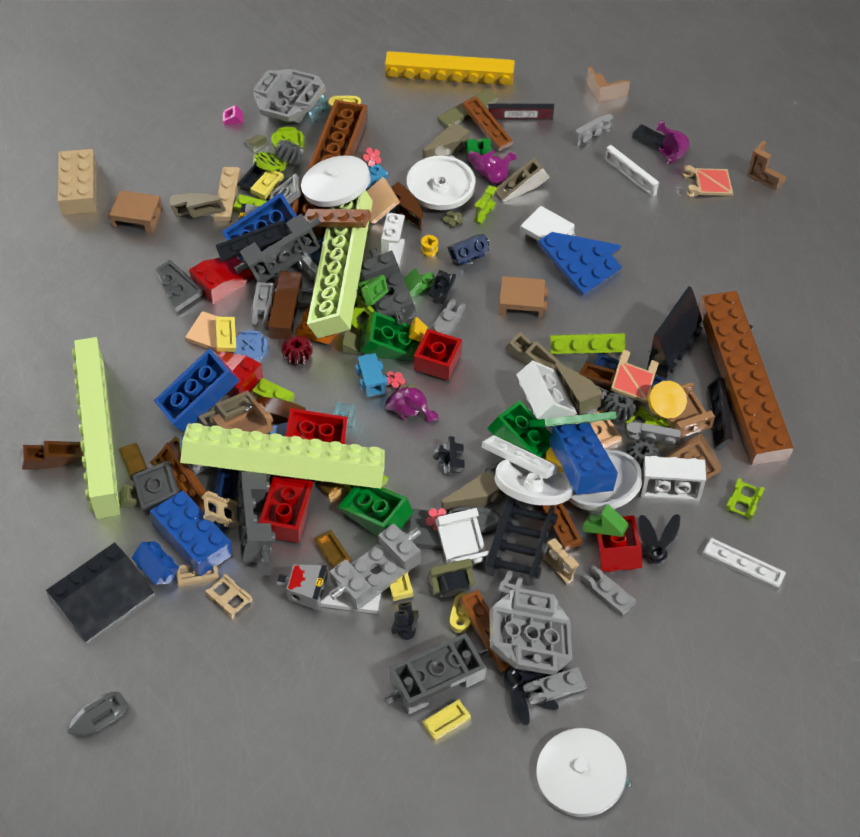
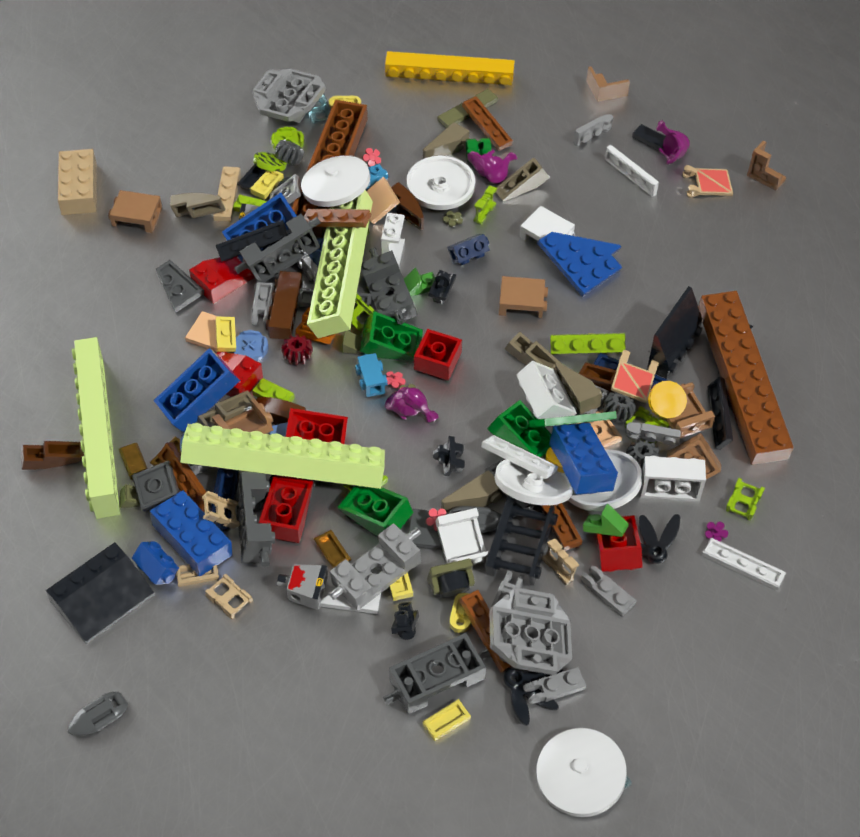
(232, 116): dark pink slope -> none
(256, 142): olive slope -> none
(329, 488): pearl gold tile -> none
(346, 410): clear light blue plate -> none
(373, 289): bright green slope -> none
(417, 329): yellow slope -> none
(429, 246): yellow wheel -> none
(448, 319): light grey hinge -> none
(522, 111): tile -> none
(716, 532): none -> magenta plant

